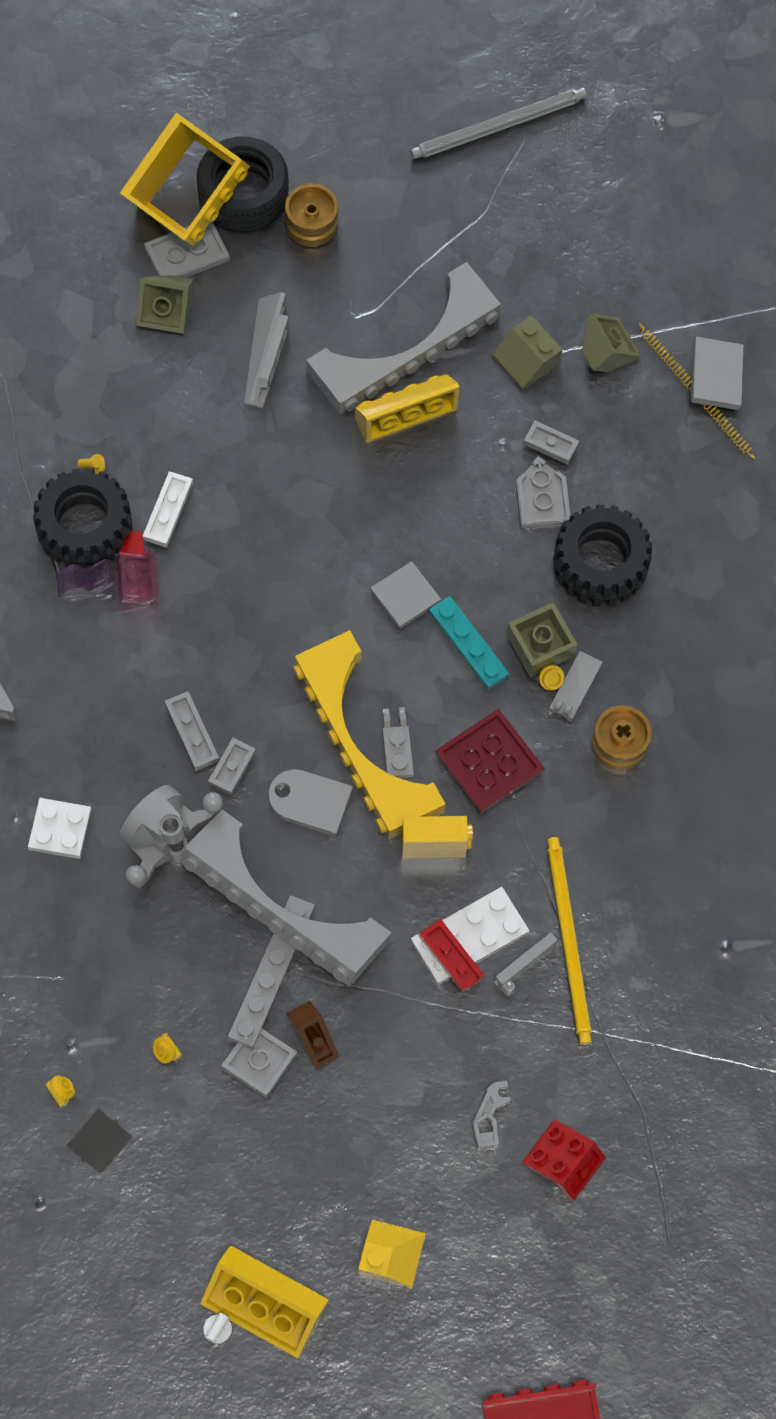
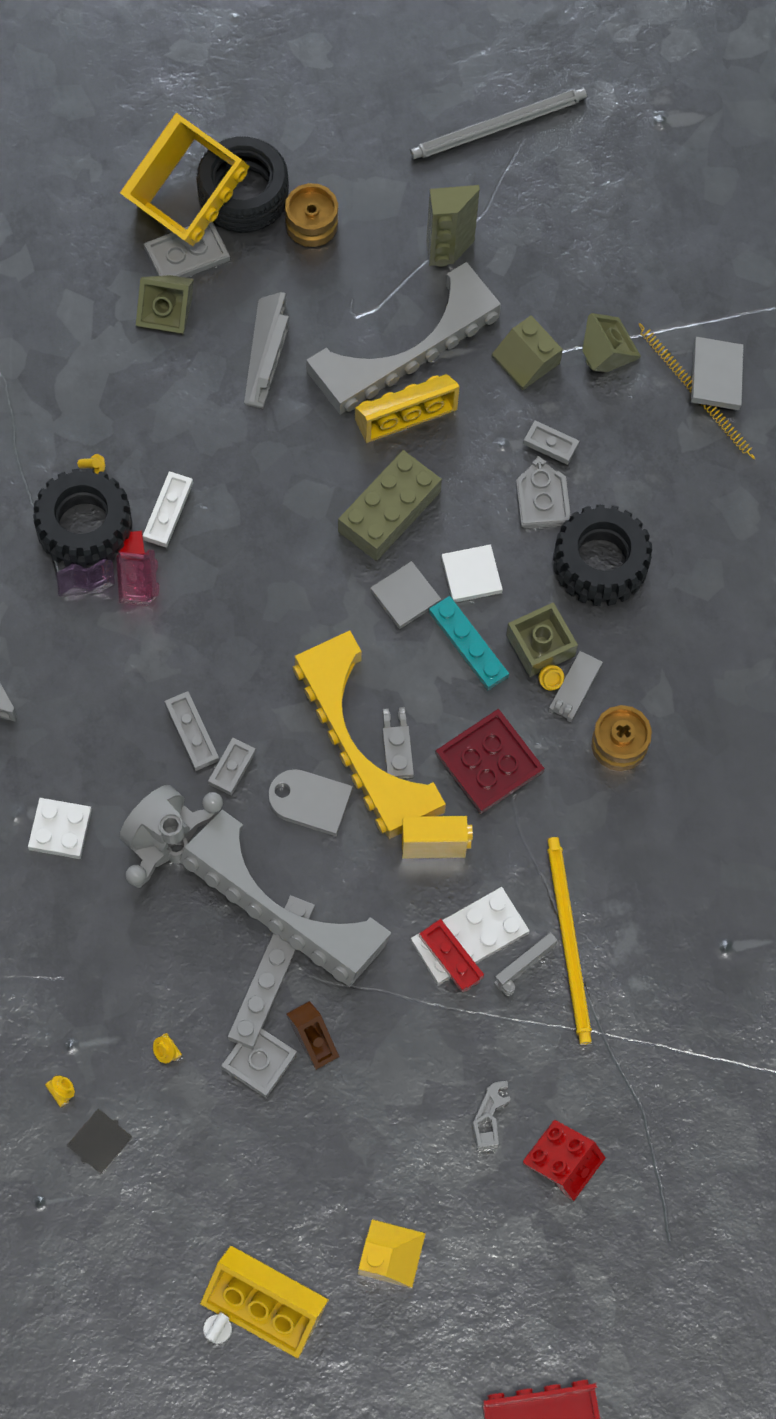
(389, 505): none -> olive brick
(451, 223): none -> olive slope
(471, 573): none -> white tile

